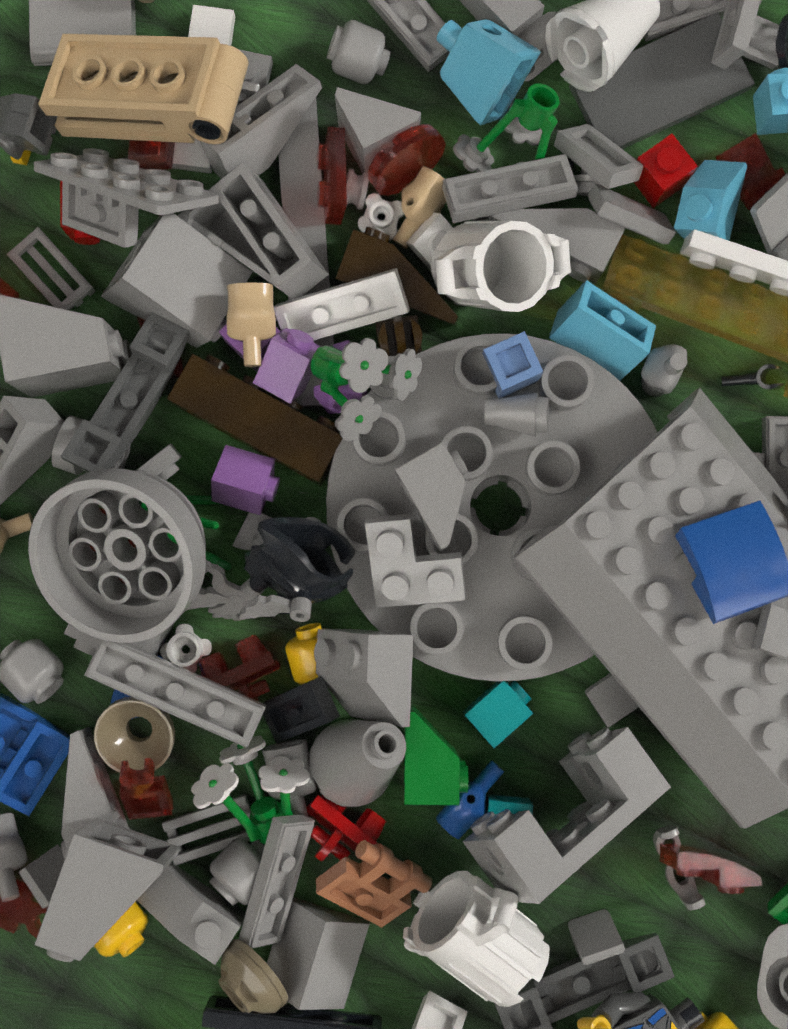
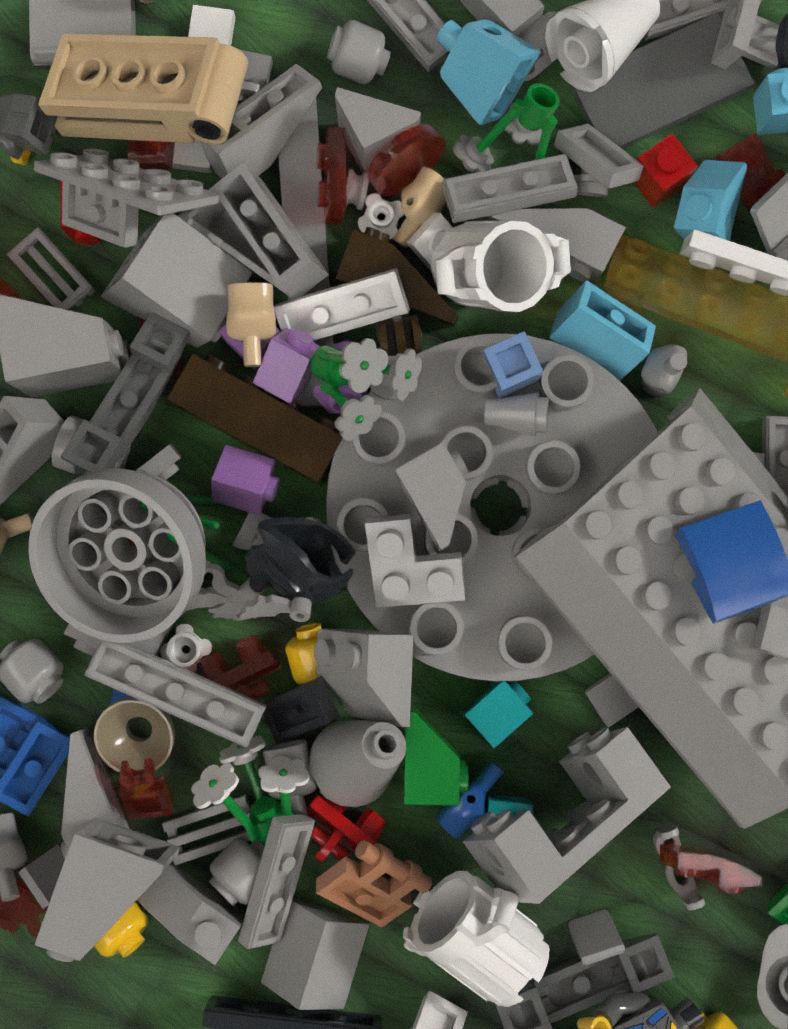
(250, 980): dark tan piece -> none
(631, 214): light grey tile -> none
(753, 378): black hand -> none

